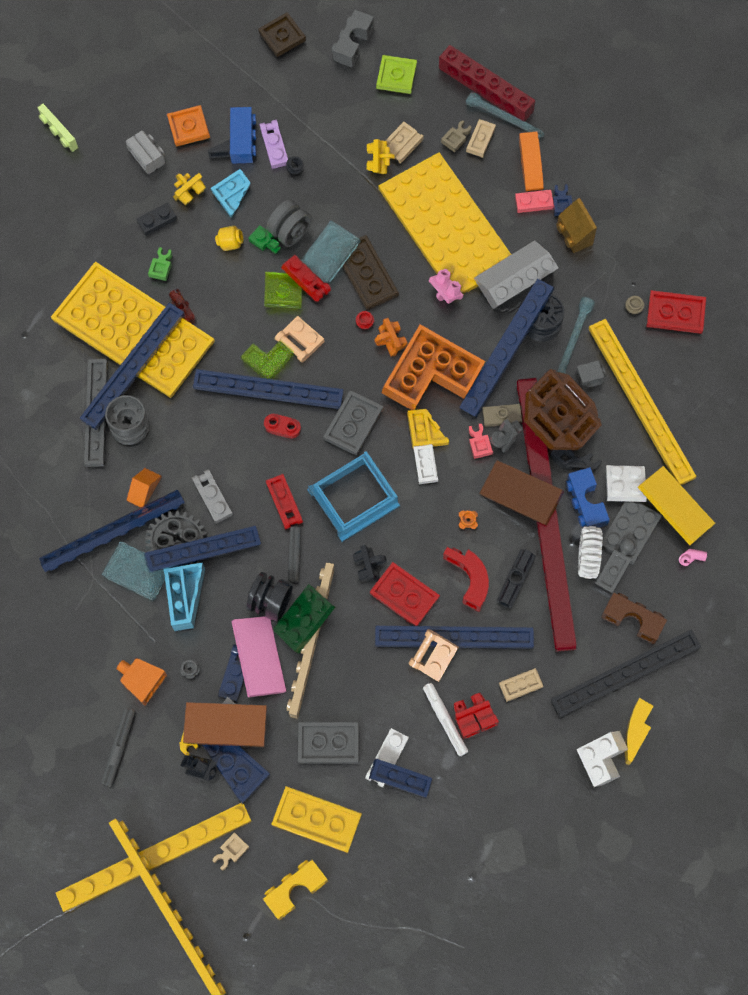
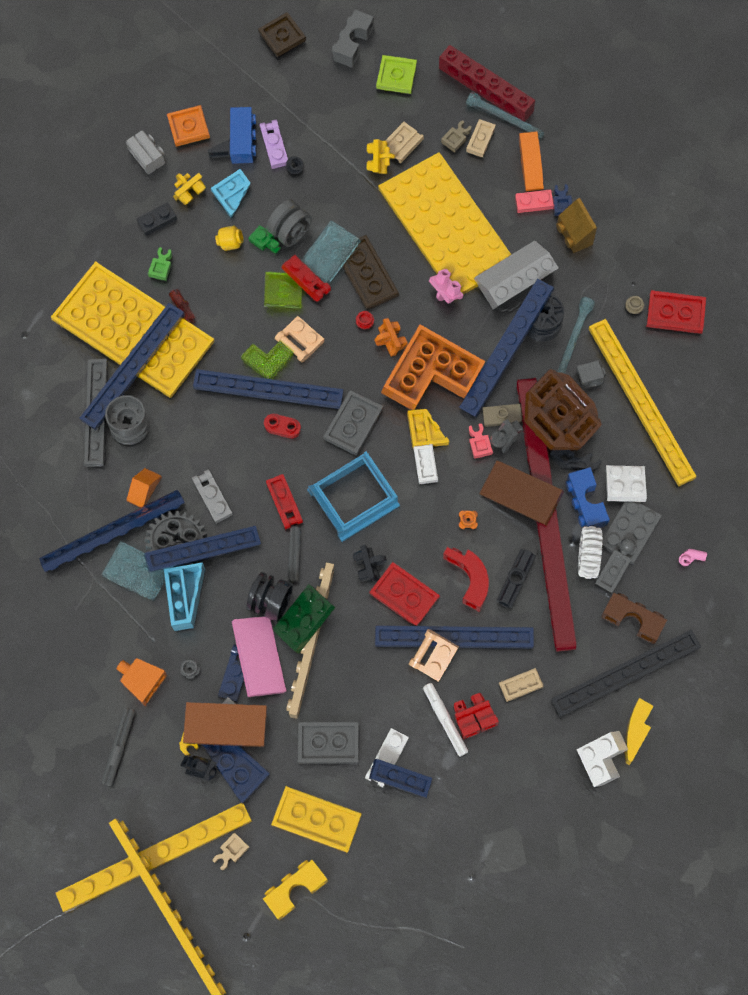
(57, 128): yellowish green plate -> none
(676, 505): yellow tile -> none

